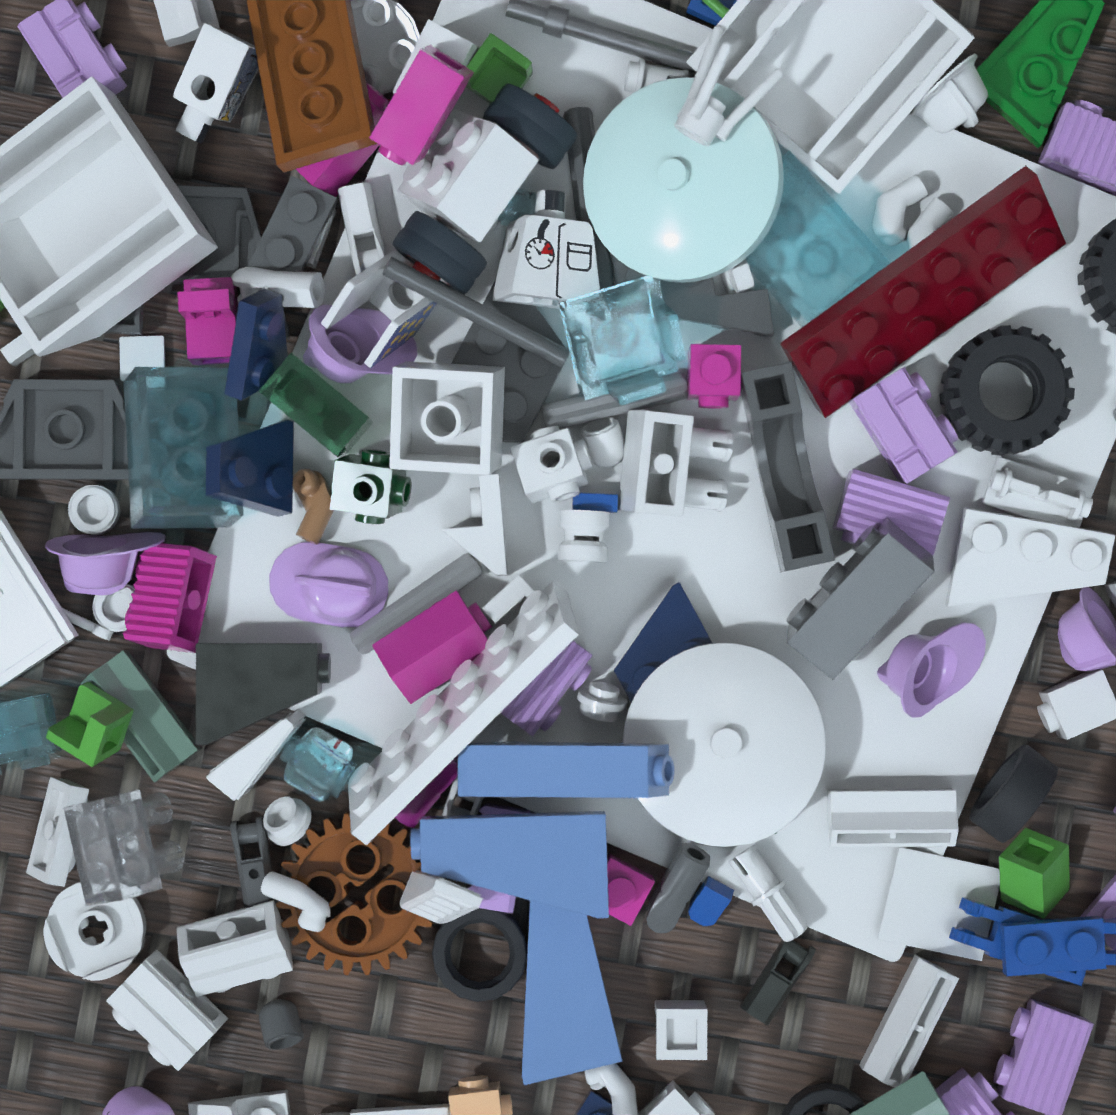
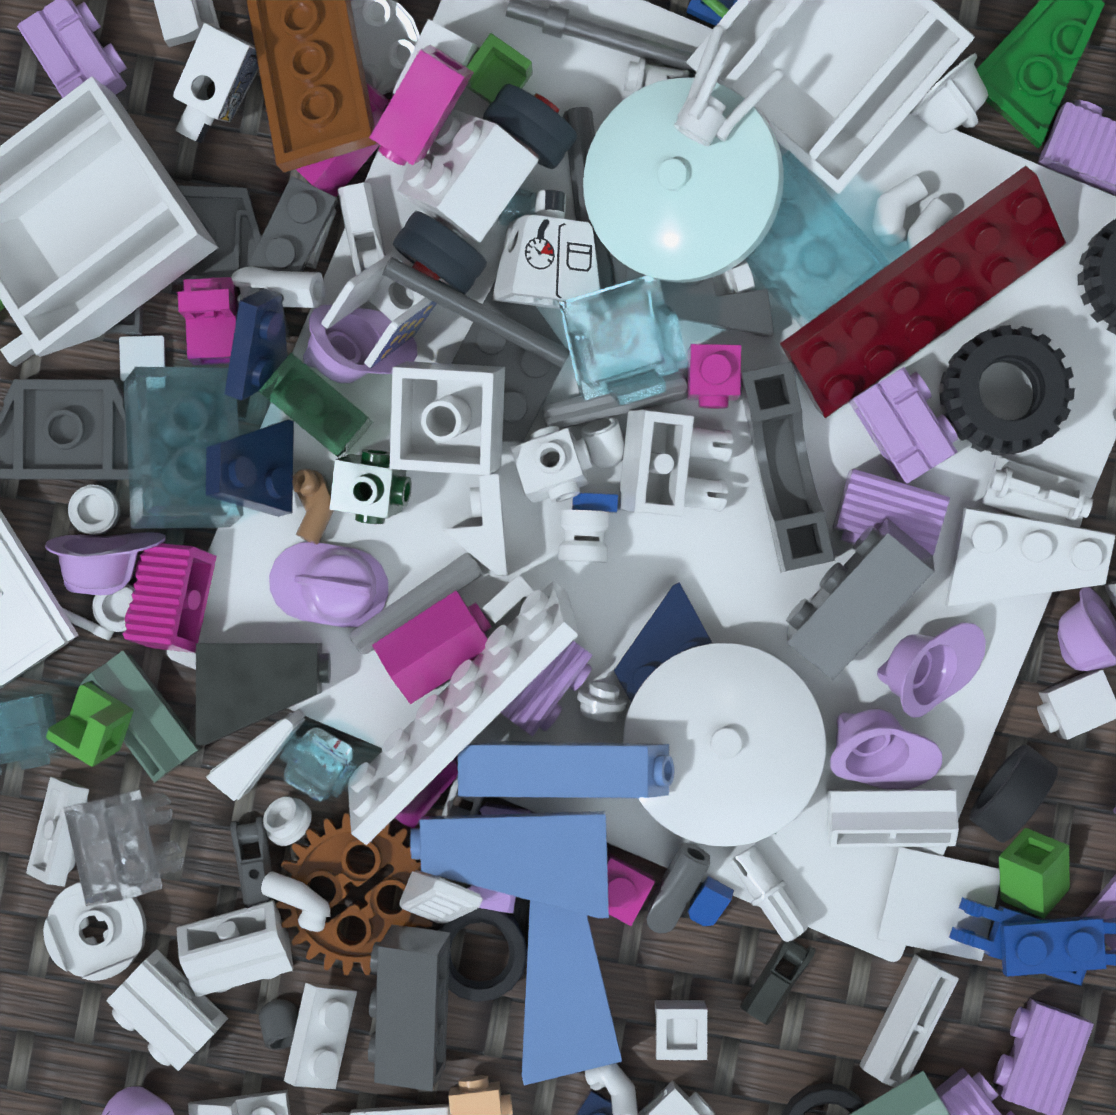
(320, 1036): none -> white plate
(410, 1007): none -> dark grey brick
(881, 753): none -> lavender piece

